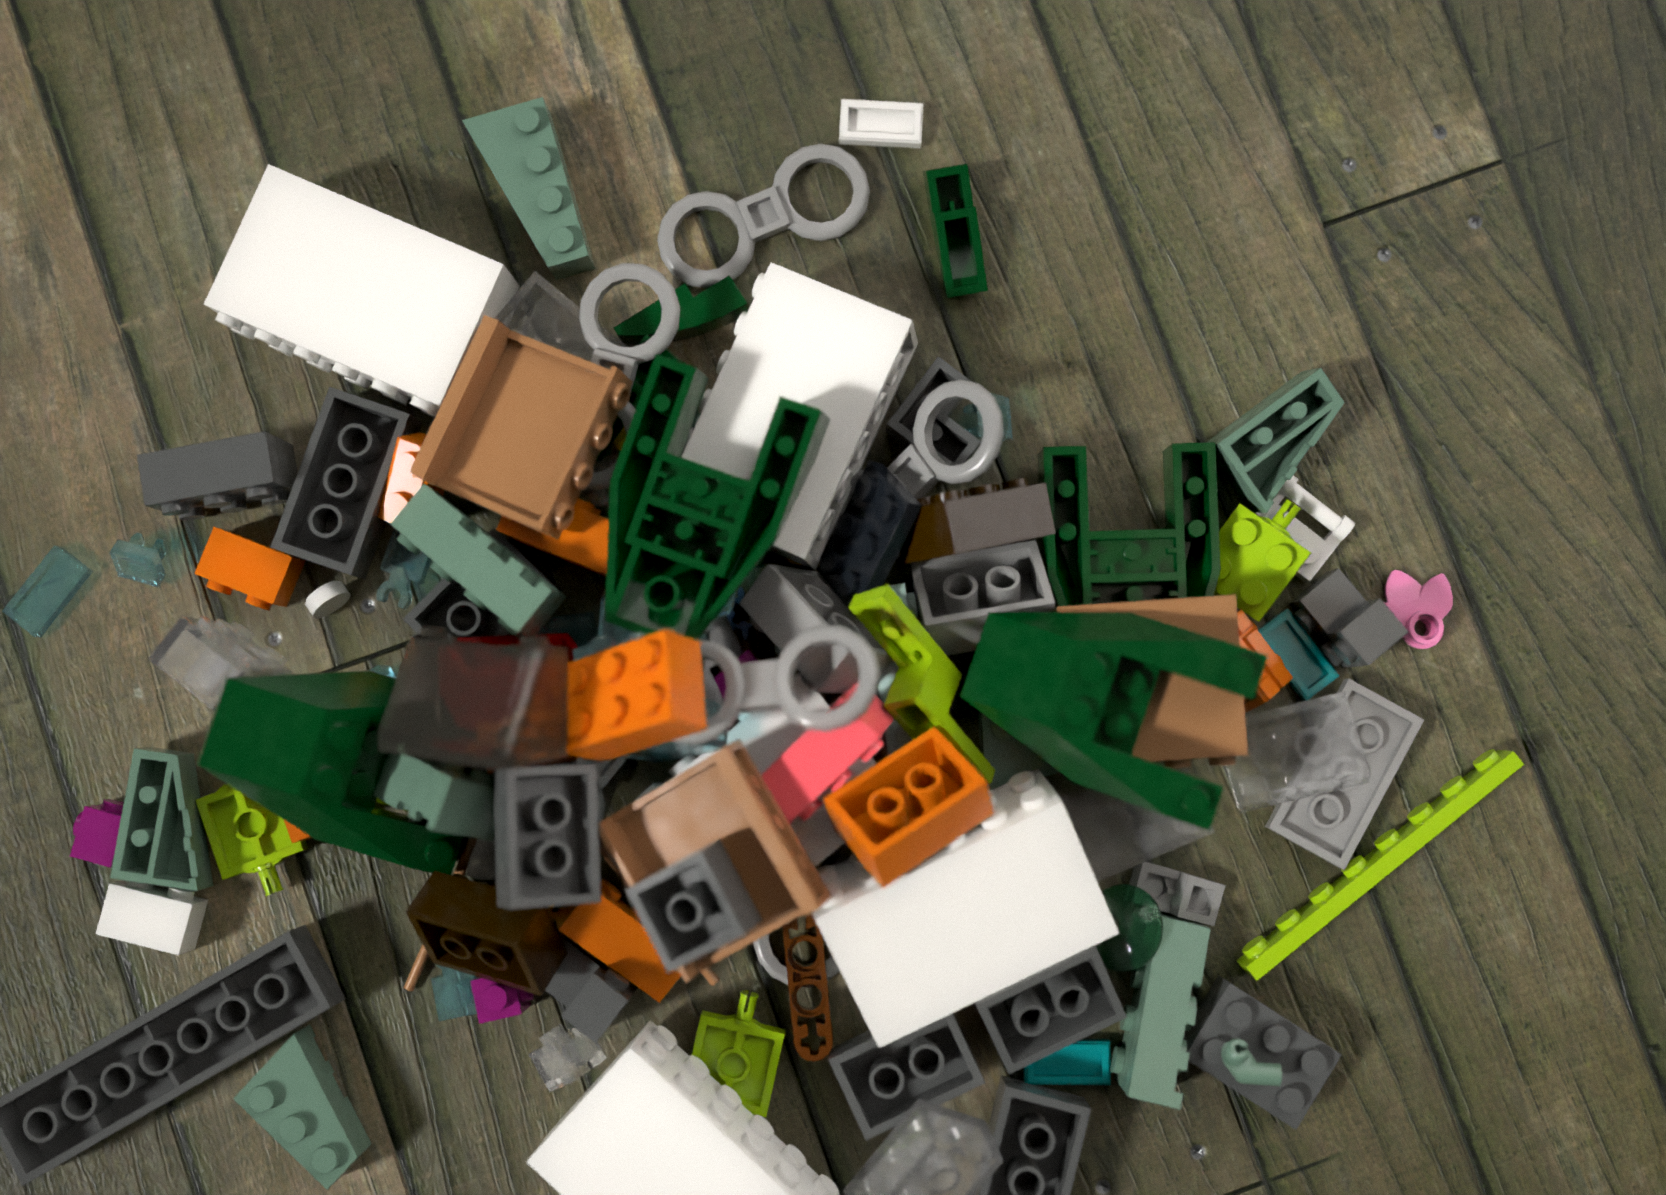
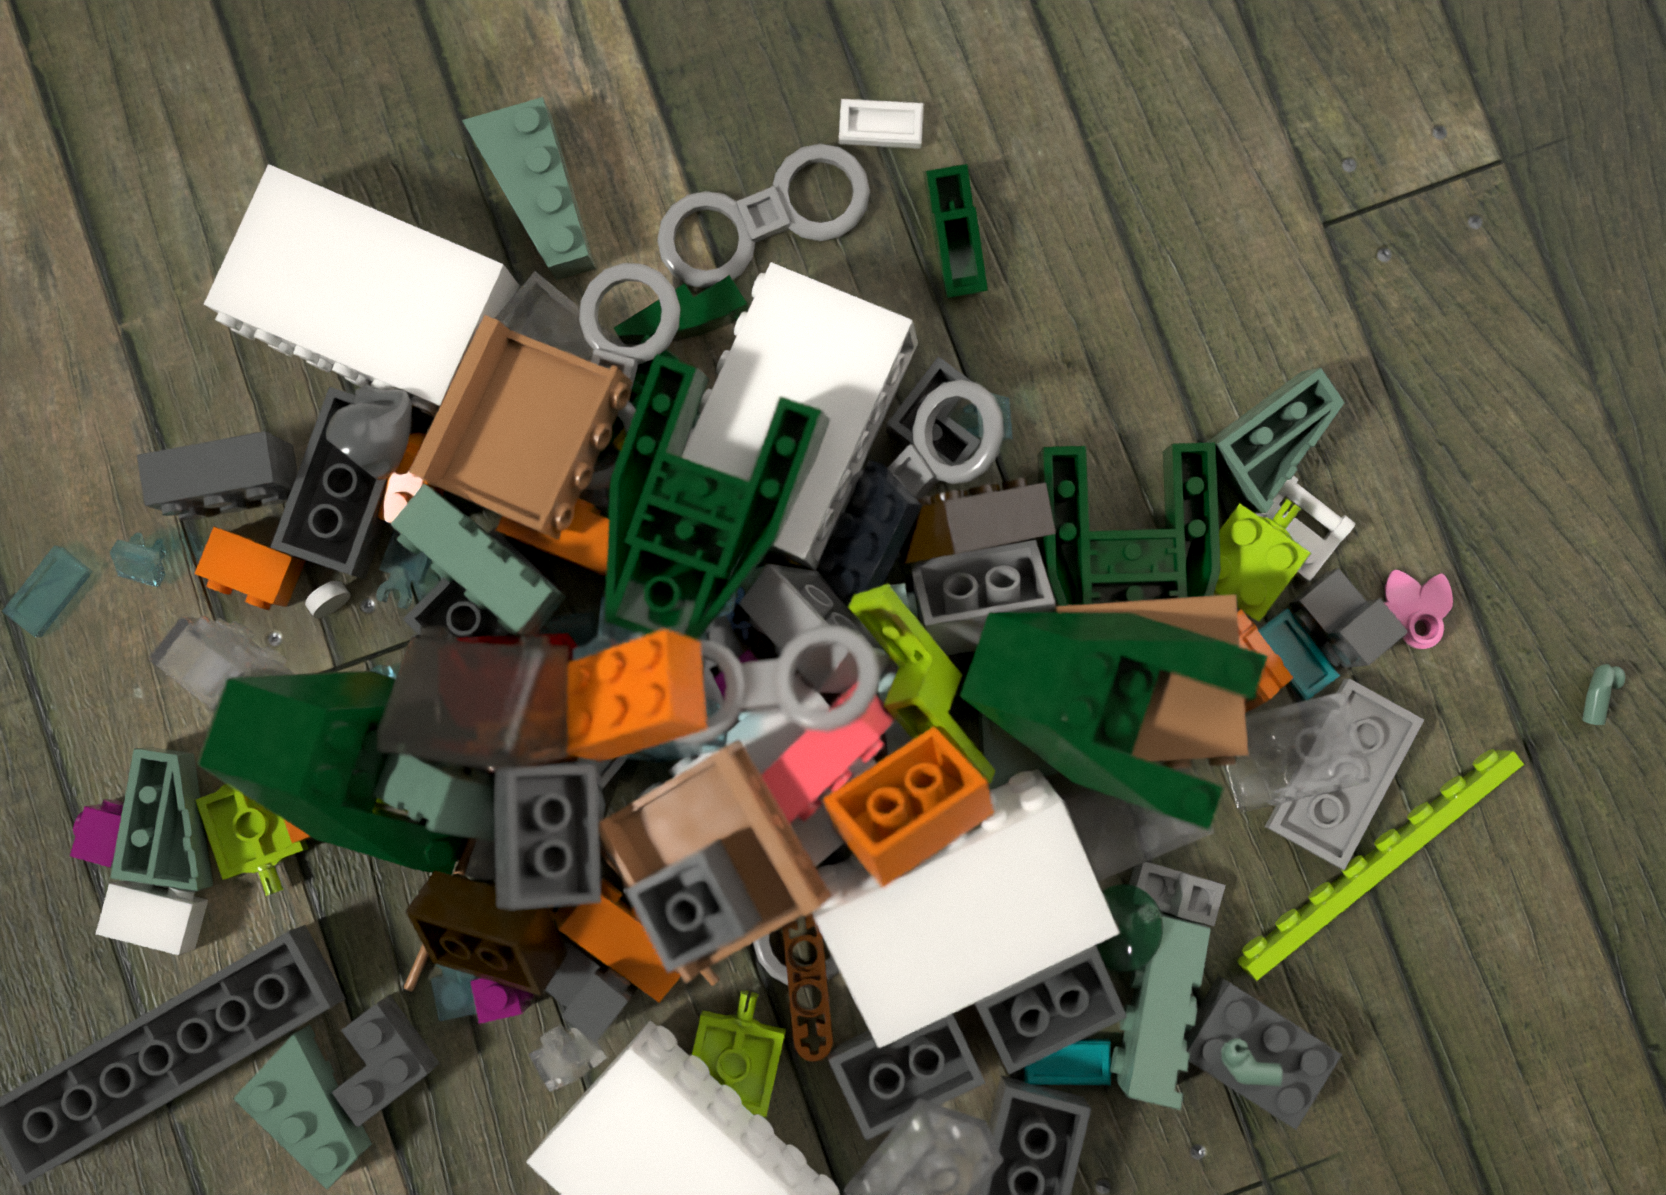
(373, 430): none -> dark grey piece
(393, 1057): none -> dark grey brick
(1599, 692): none -> sand green arm

